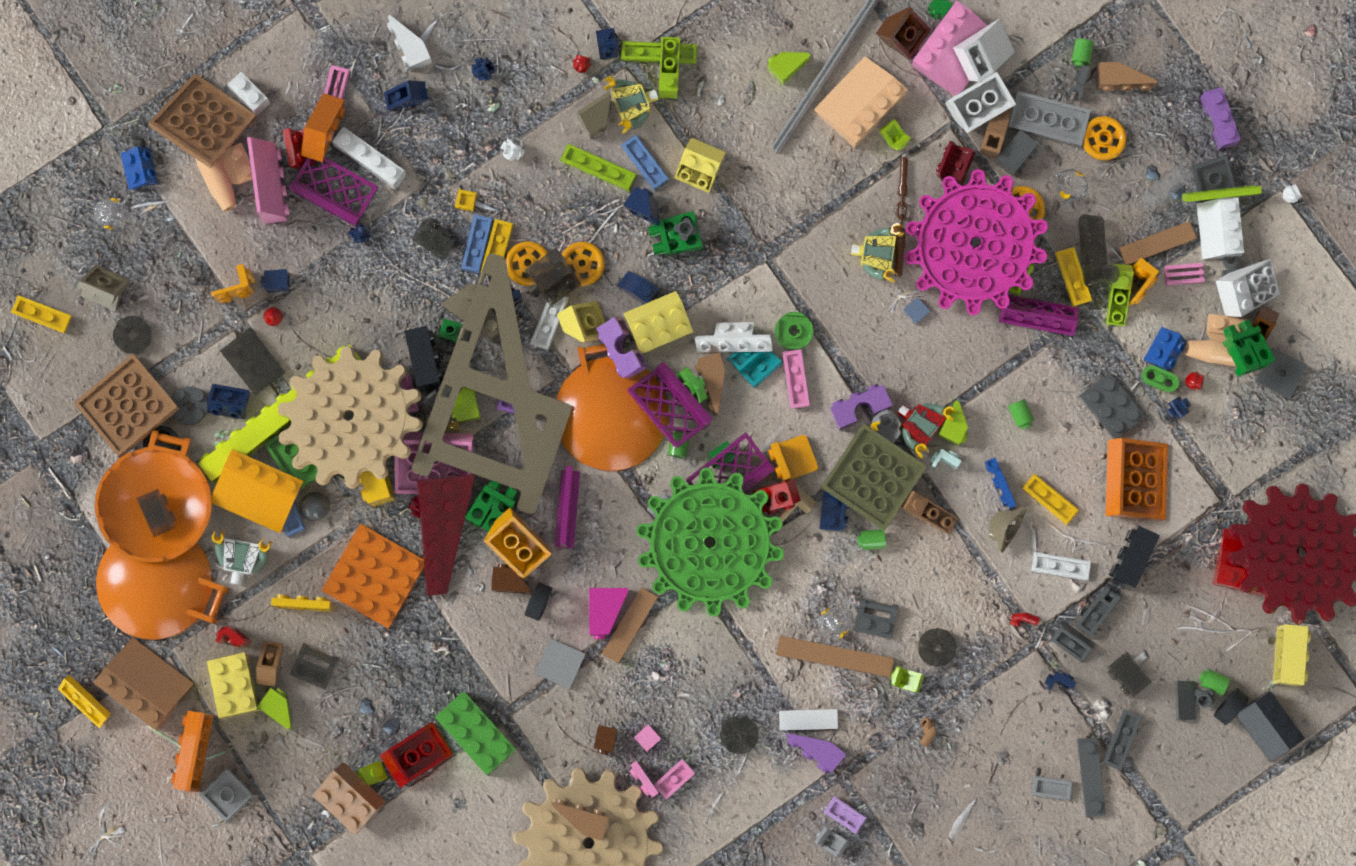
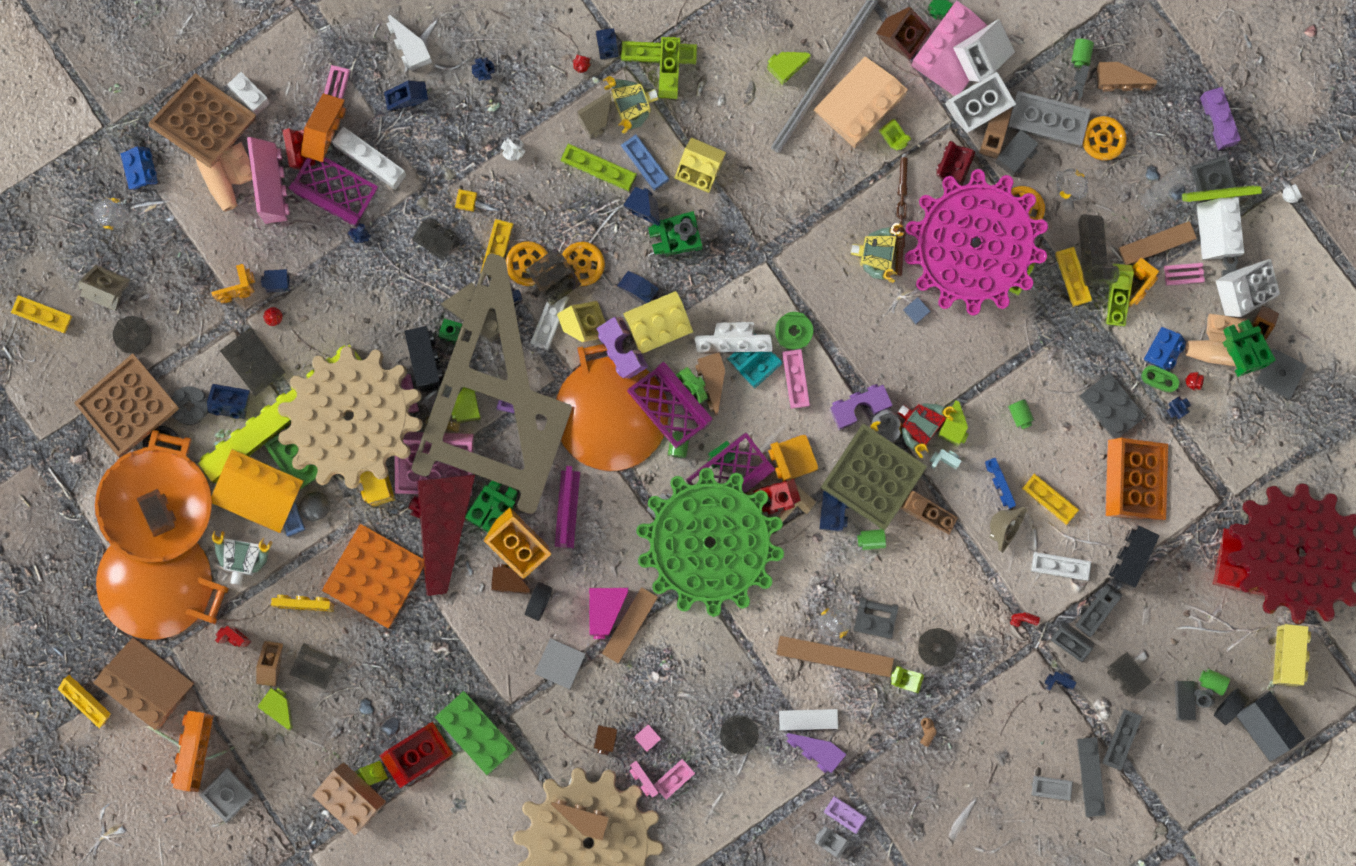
(233, 685): light yellow brick -> none
(477, 244): medium blue tile -> none
(1039, 317): magenta fence -> none

